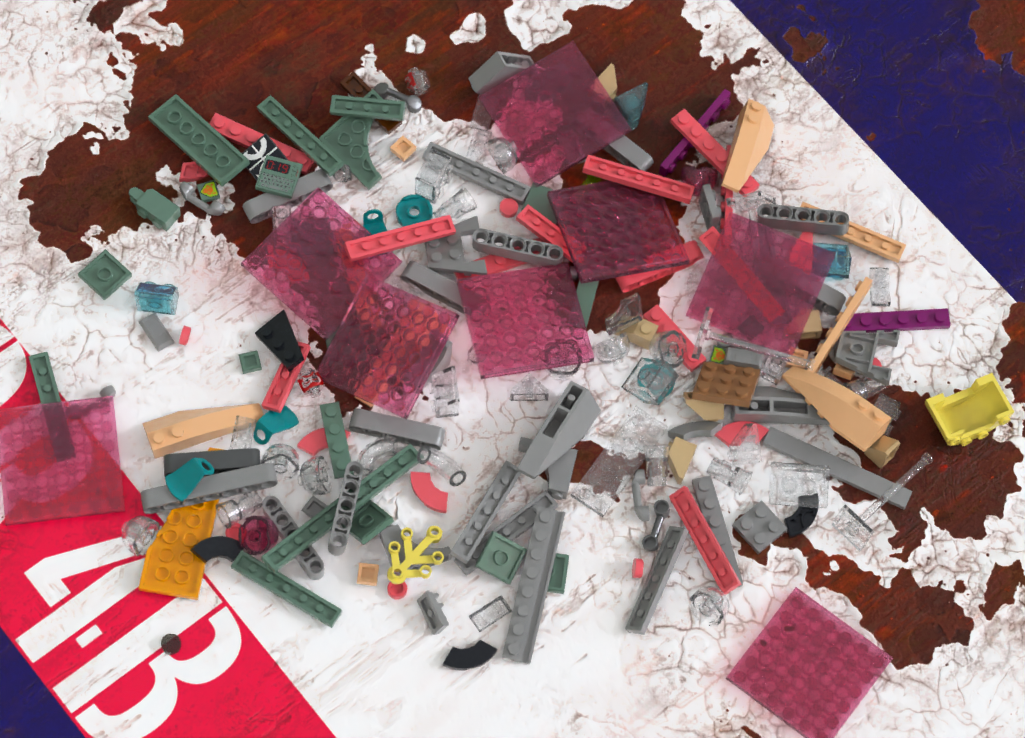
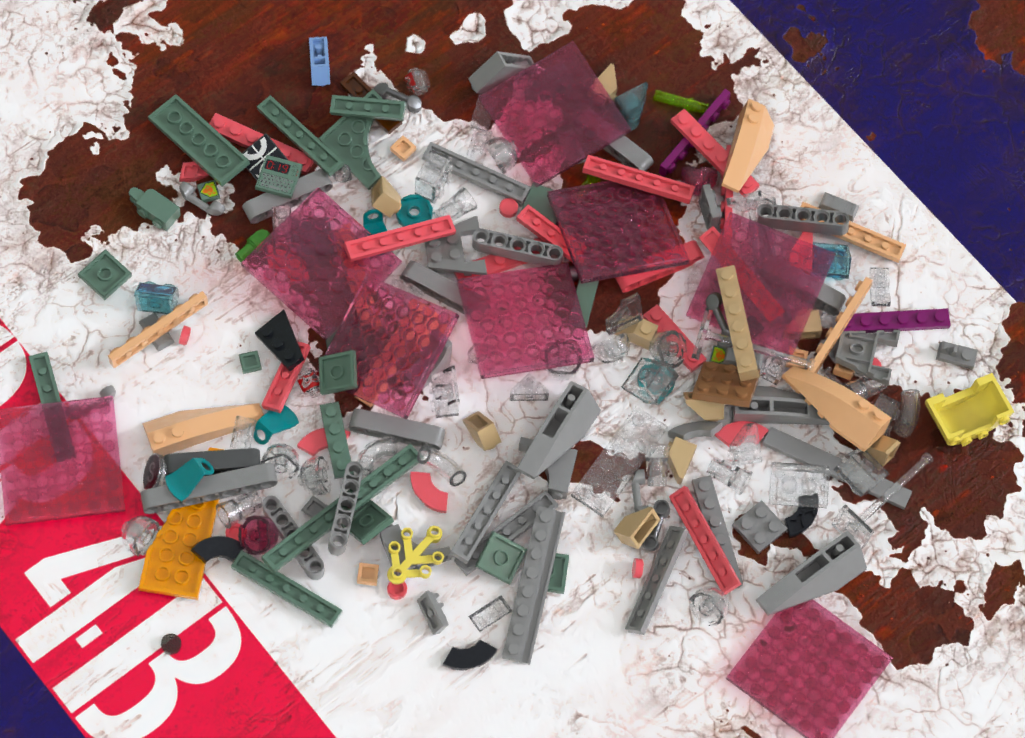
(154, 471): none -> tile
(162, 326): none -> light nougat plate
(252, 243): none -> bright green arm
(319, 61): none -> light blue slope
(338, 372): none -> sand green tile
(385, 197): none -> tan slope
(482, 430): none -> tan slope
(637, 527): none -> tan slope
(679, 101): none -> clear neon green pin
(713, 302): none -> flat silver bar
(737, 323): none -> tan brick
(817, 576): none -> light grey wedge
(832, 202): none -> light grey tile
(860, 472): none -> clear slope
(909, 413): none -> clear cylinder
(956, 354): none -> light grey plate

